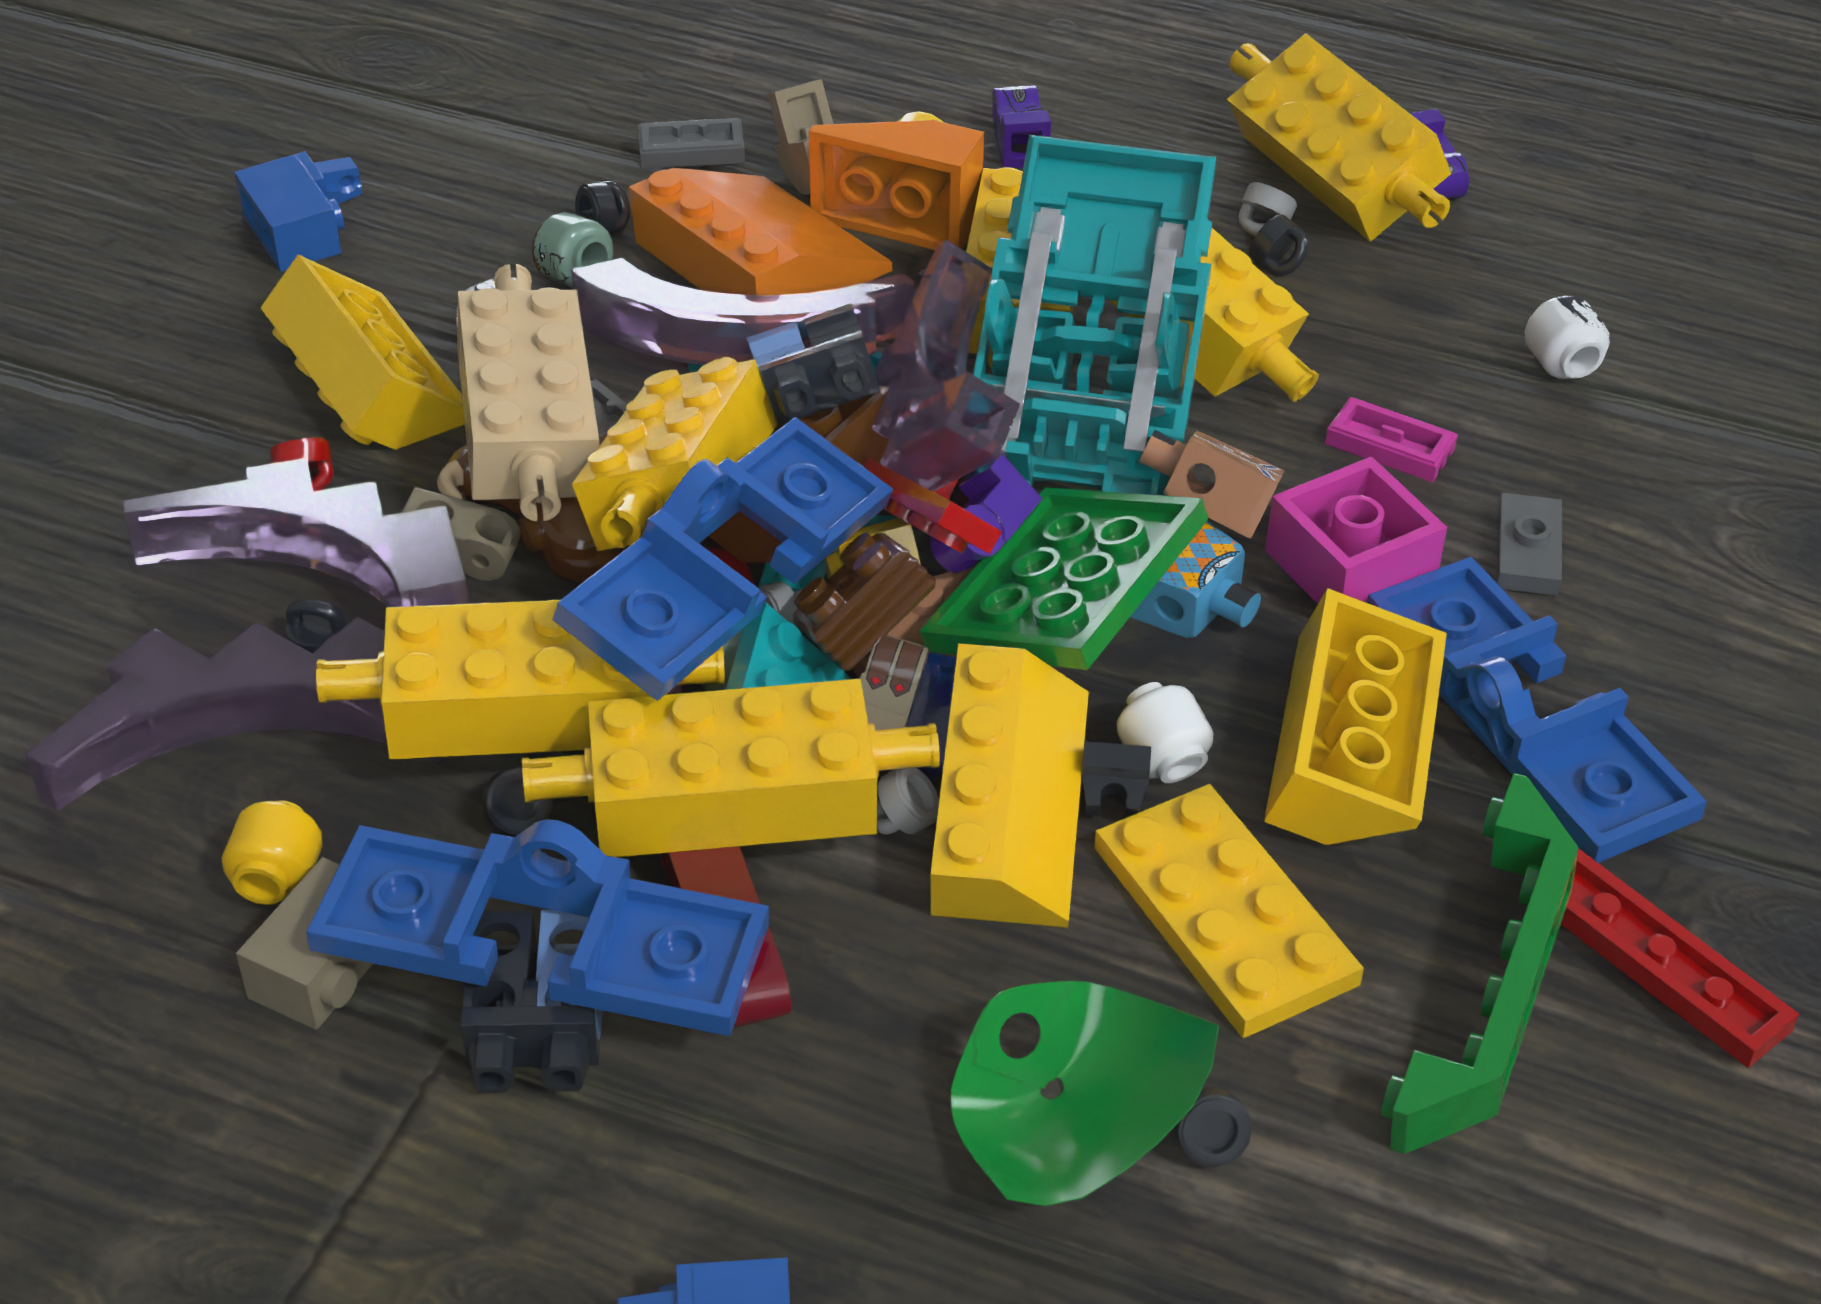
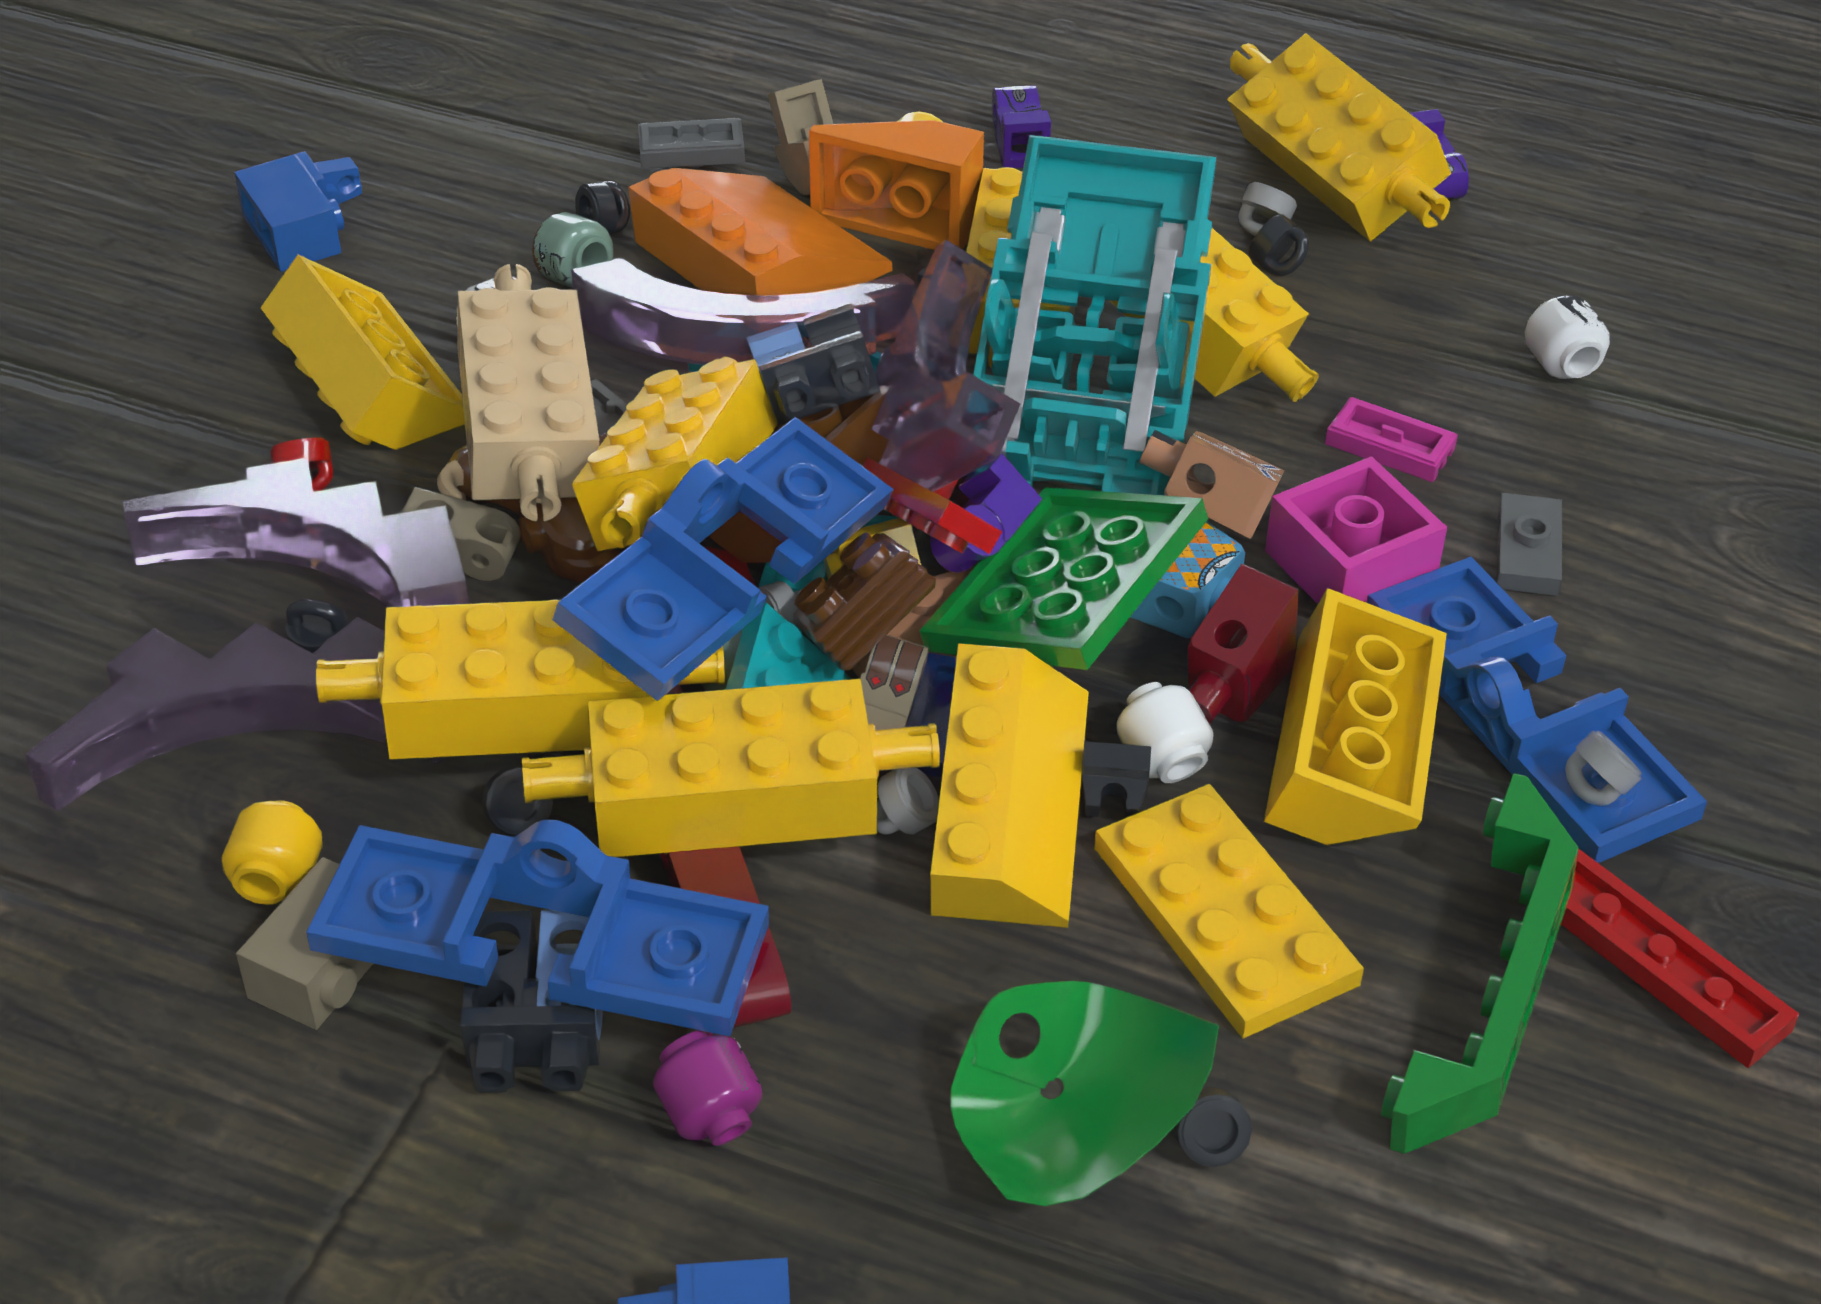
(707, 1087): none -> magenta head
(1243, 645): none -> dark red torso
(1608, 762): none -> light grey tile

